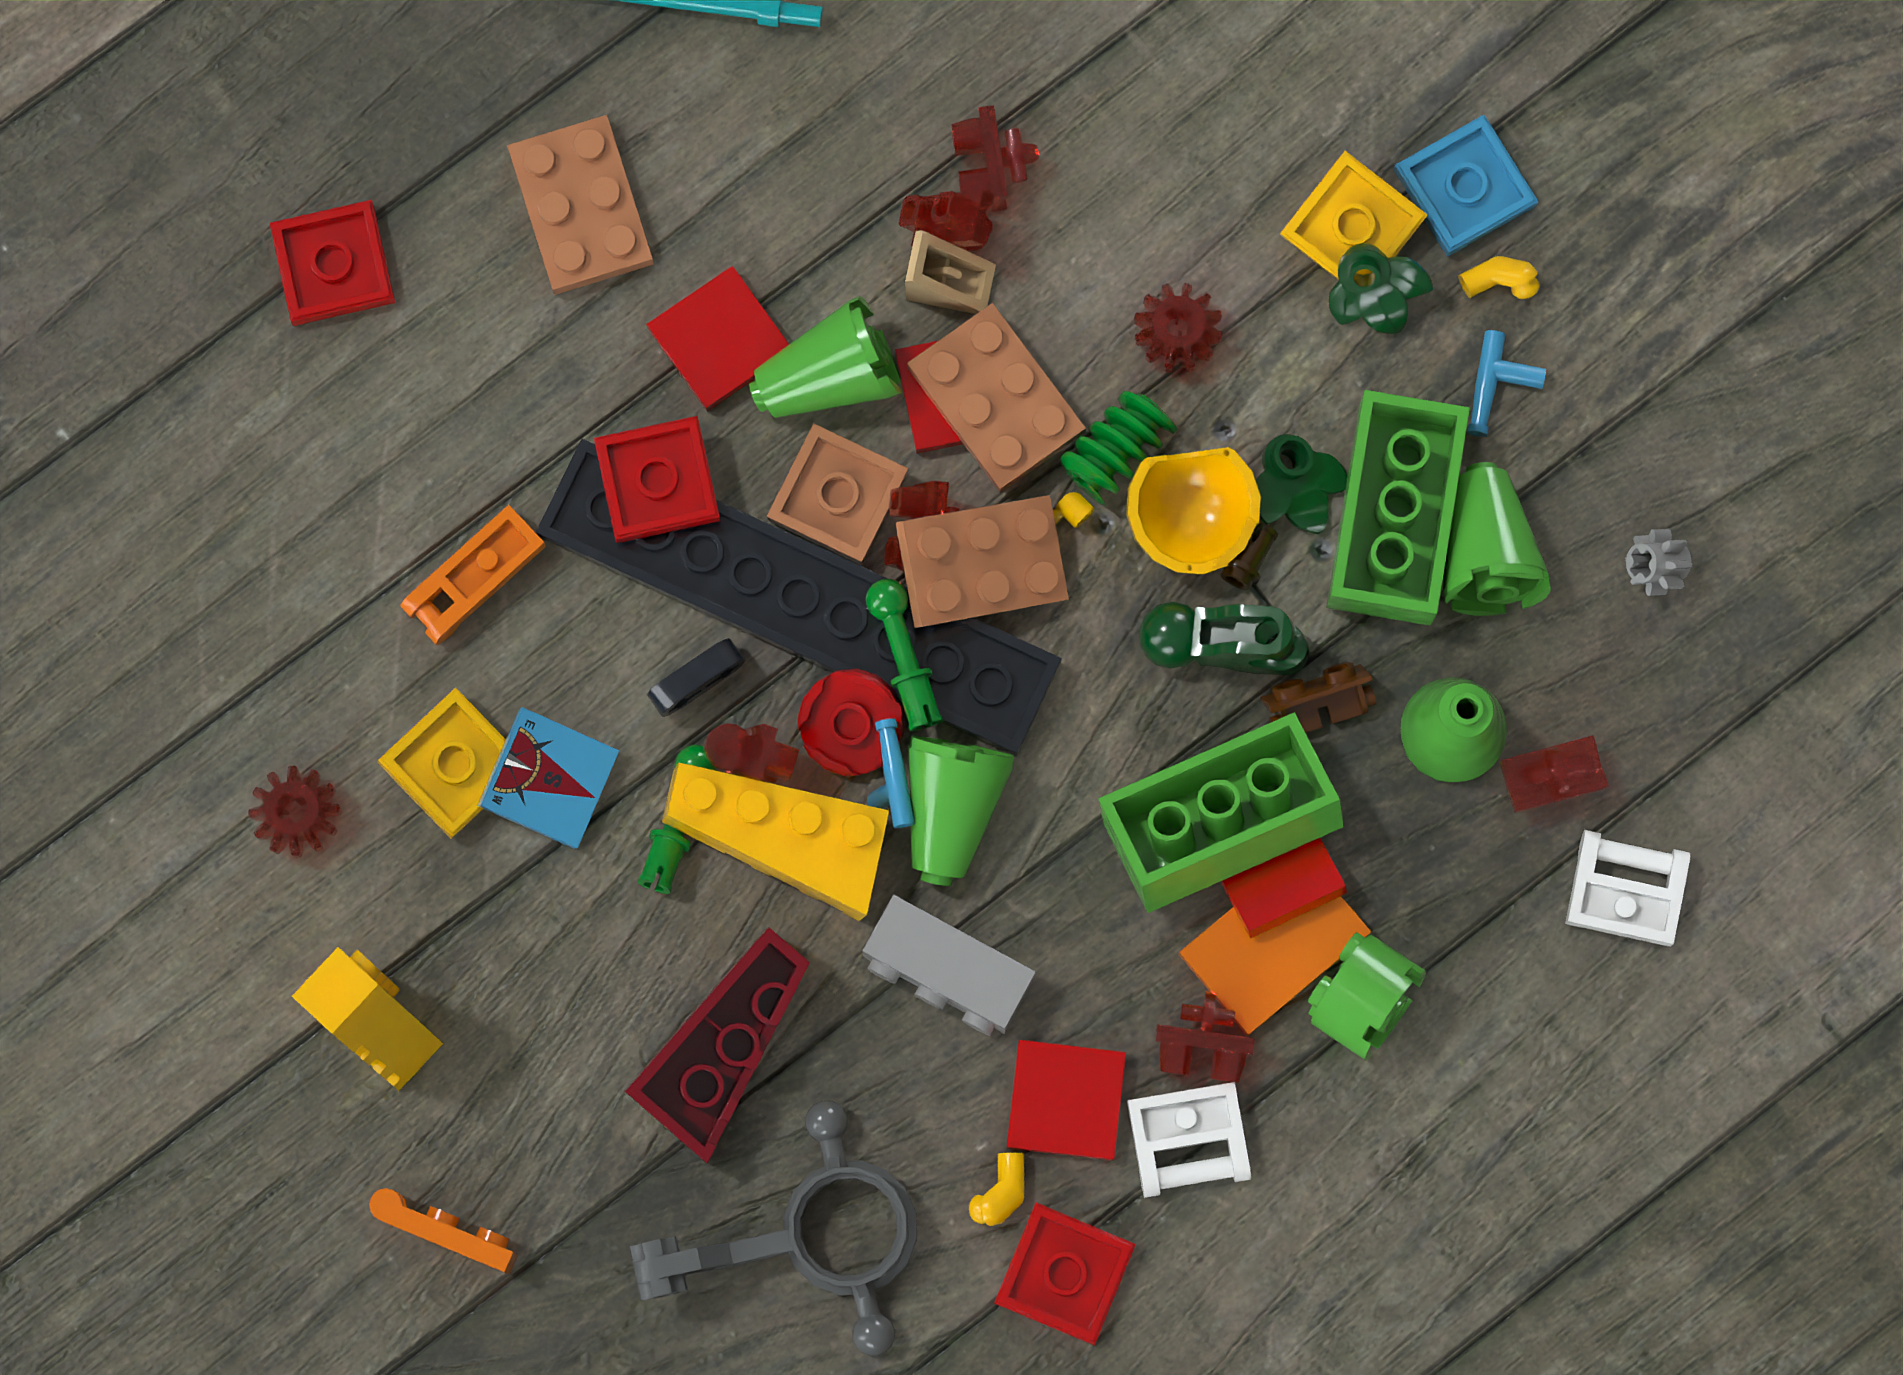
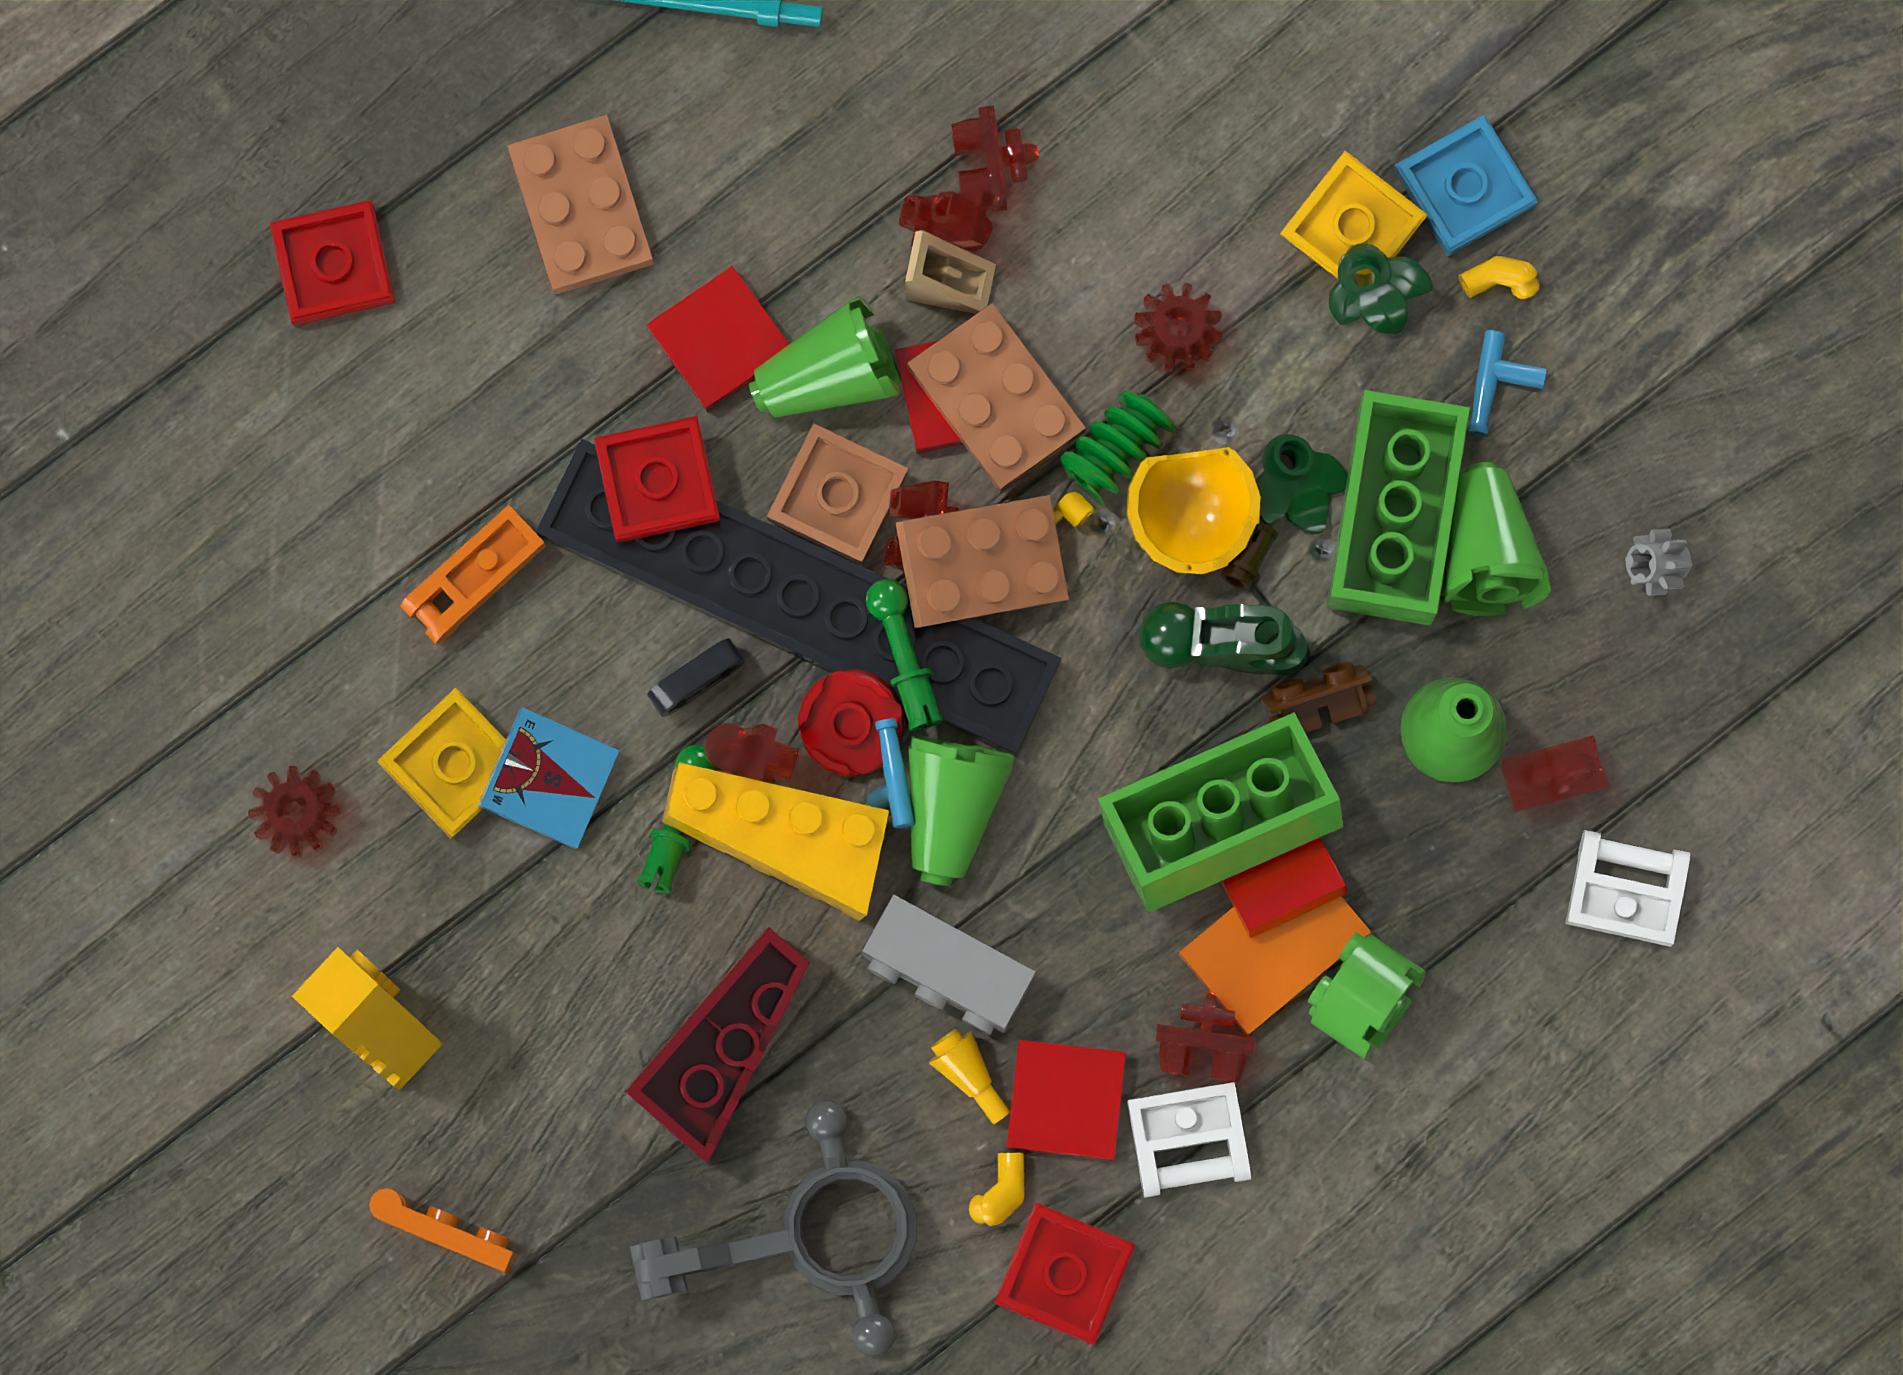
(963, 1065): none -> yellow cone

